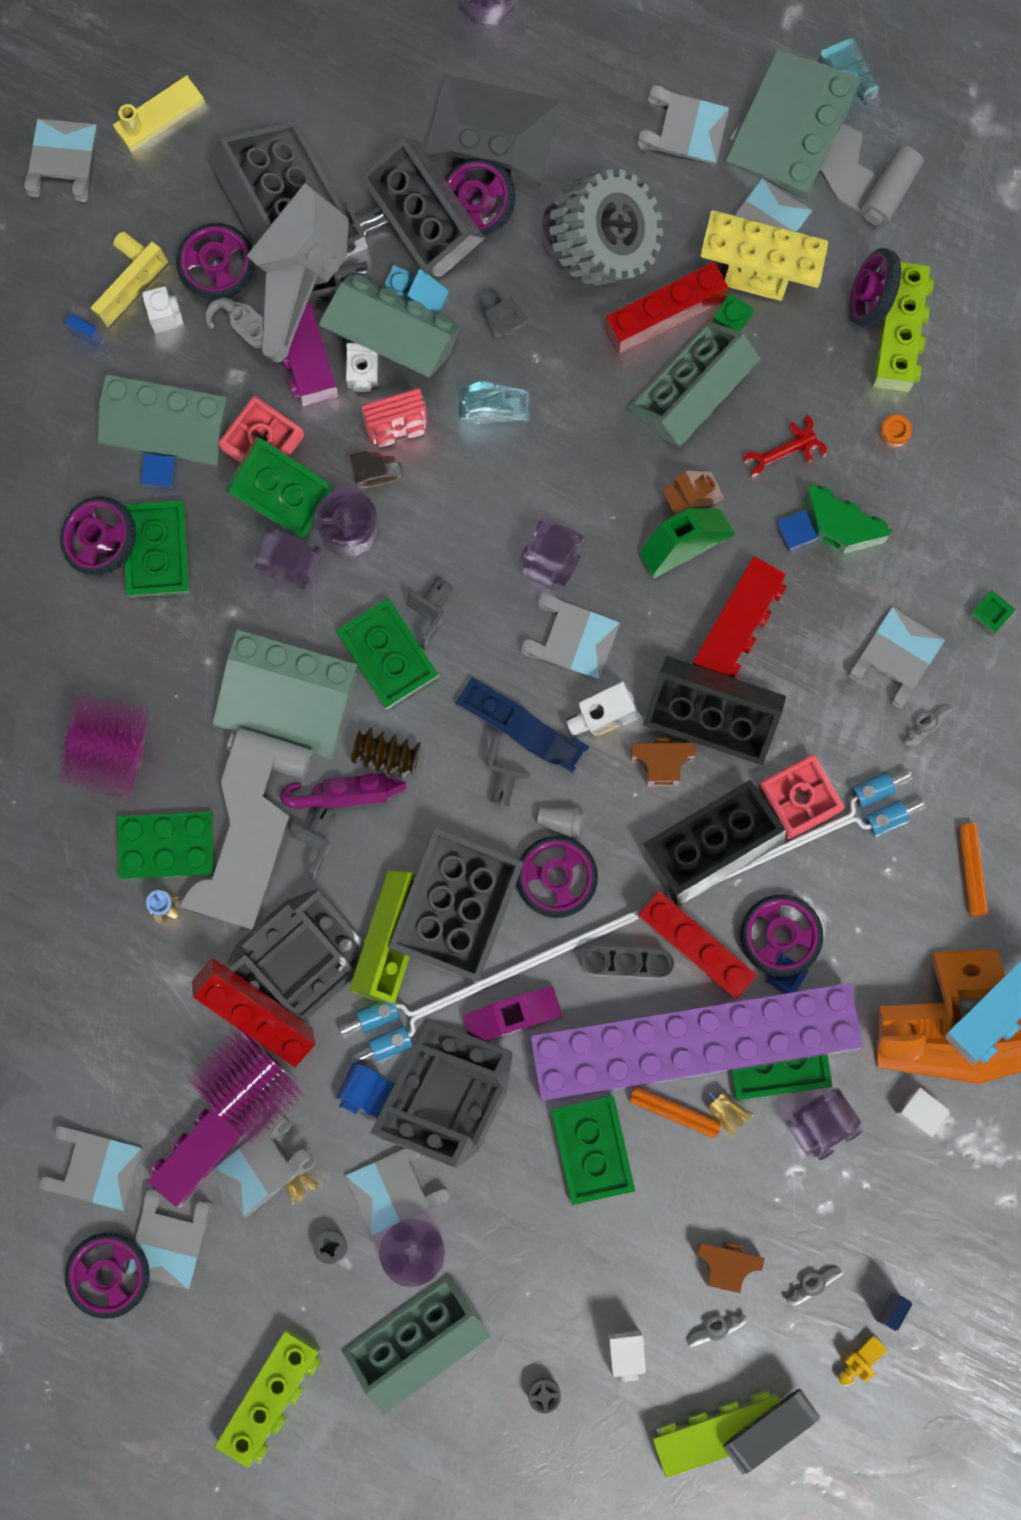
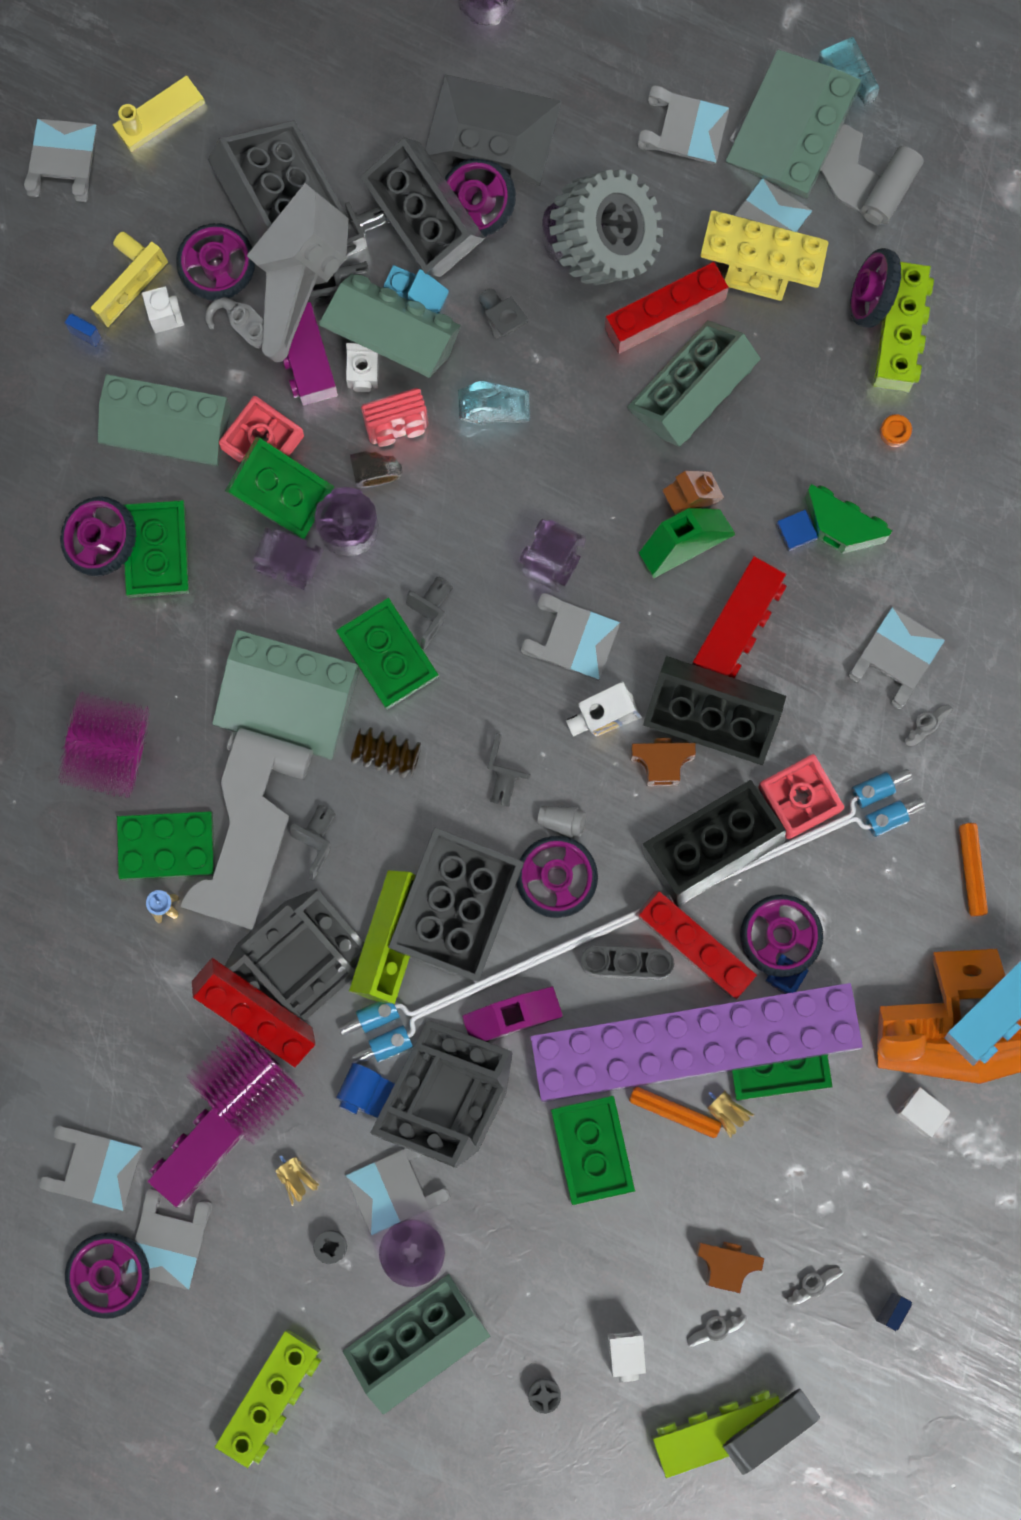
(158, 471): blue tile -> none
(260, 1169): light grey flag -> none
(344, 792): magenta plate -> none
(521, 726): dark blue piece -> none
(734, 313): green plate -> none
(804, 439): red bar -> none
(824, 1124): clear purple brick -> none
(861, 1361): yellow piece -> none
(992, 612): green plate -> none

